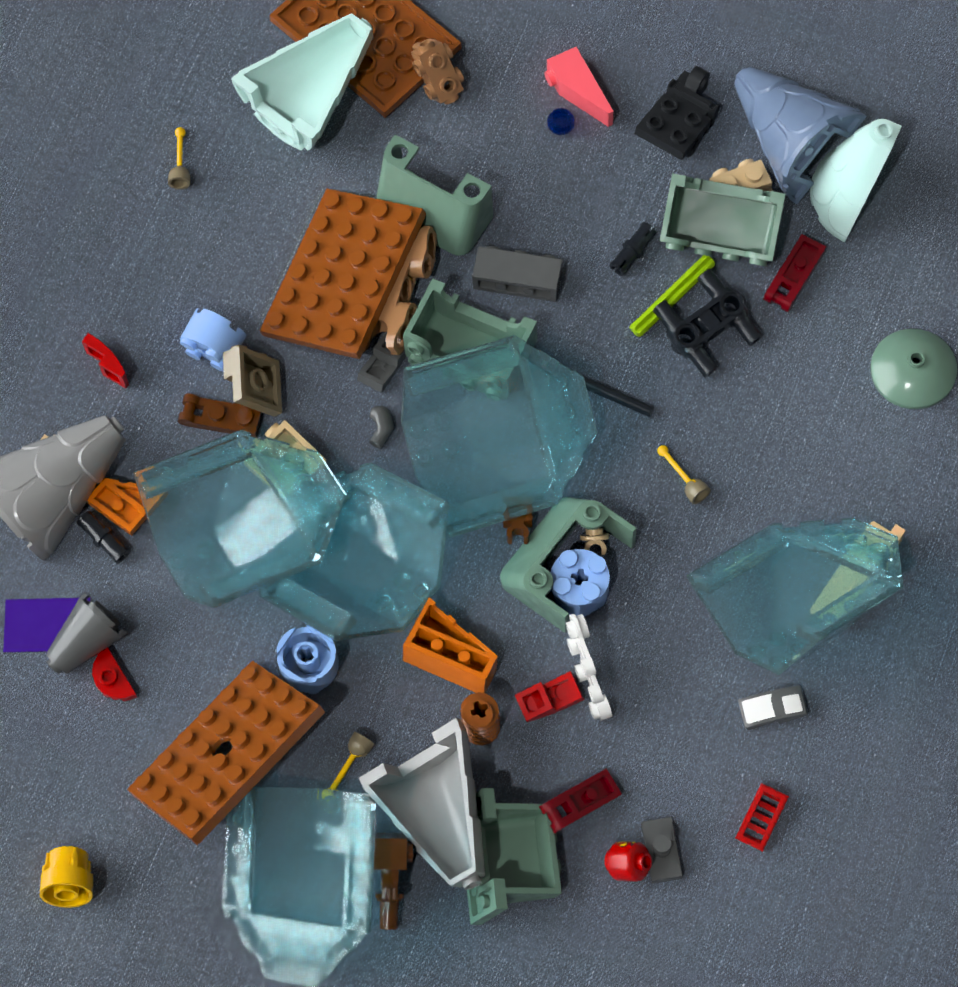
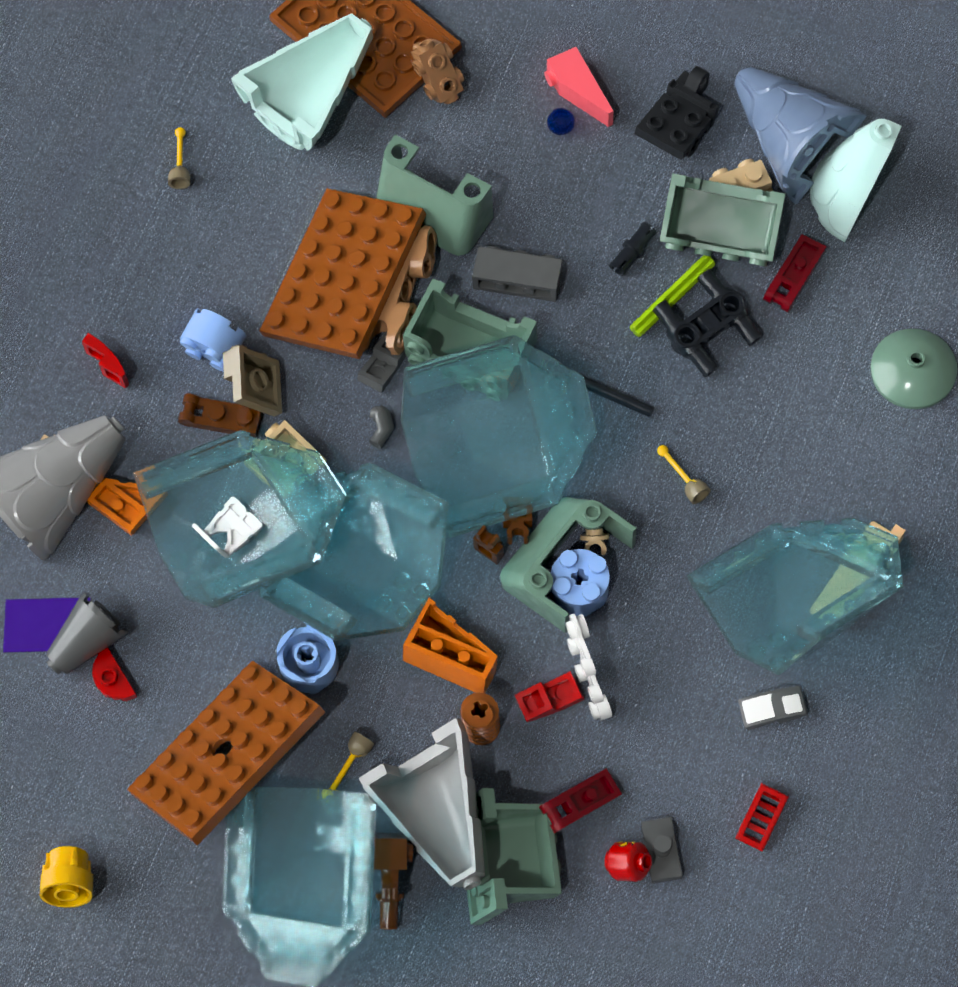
(103, 537): black pin -> none
(234, 521): none -> white piece
(488, 545): none -> reddish brown plate

